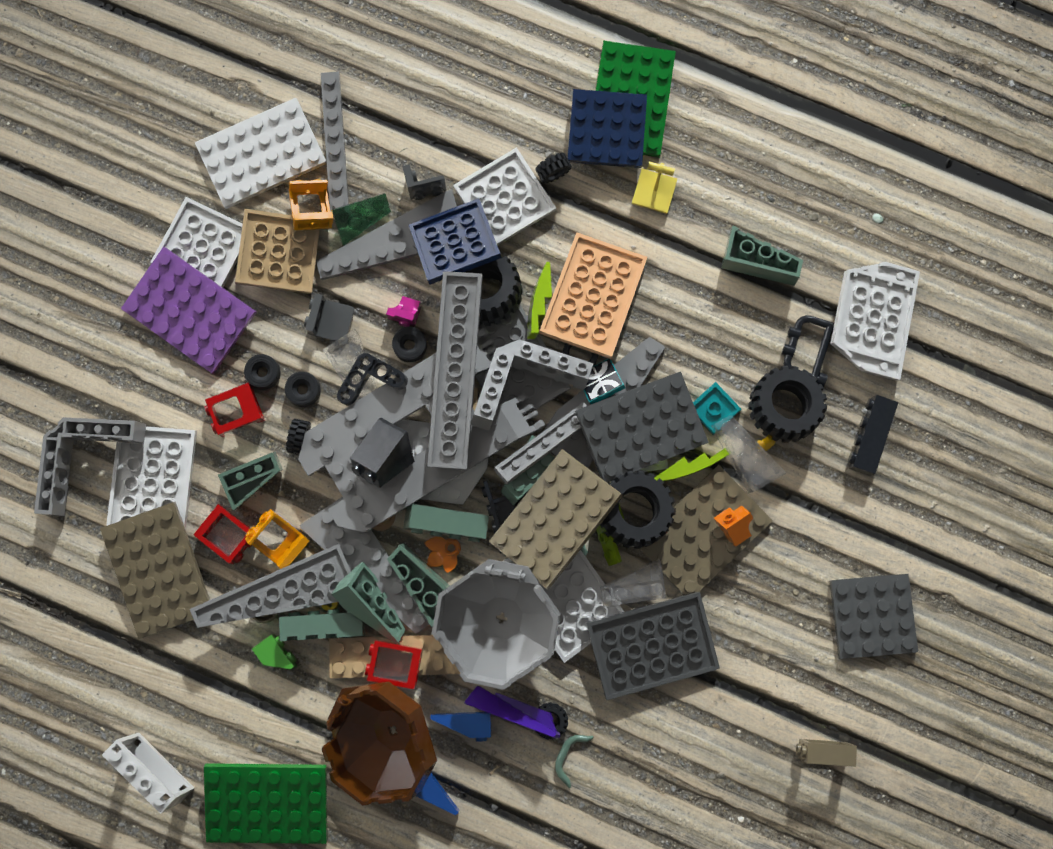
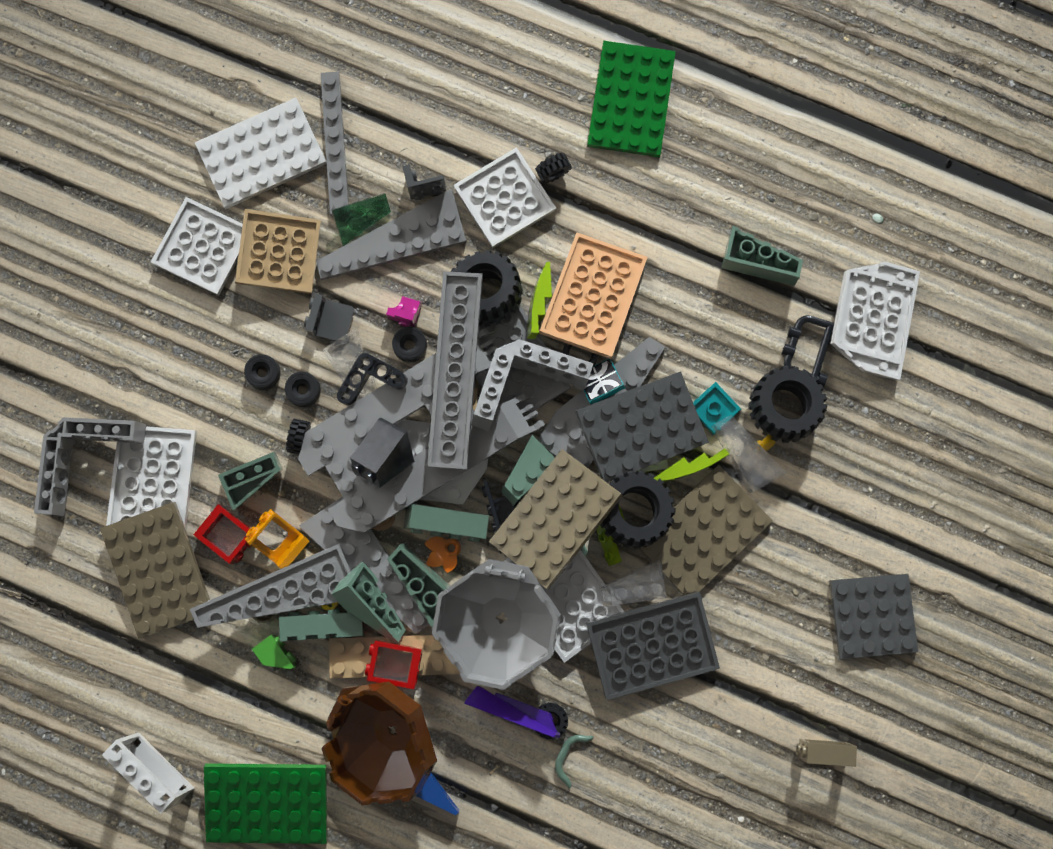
(188, 310): medium lavender plate -> none
(248, 403): red window -> none
(310, 221): light orange window -> none
(454, 241): plate -> none
(470, 724): blue slope -> none
(539, 447): light grey plate -> none
(607, 128): dark blue plate -> none
(655, 189): light yellow plate -> none
(735, 524): orange brick -> none
(872, 435): black brick -> none

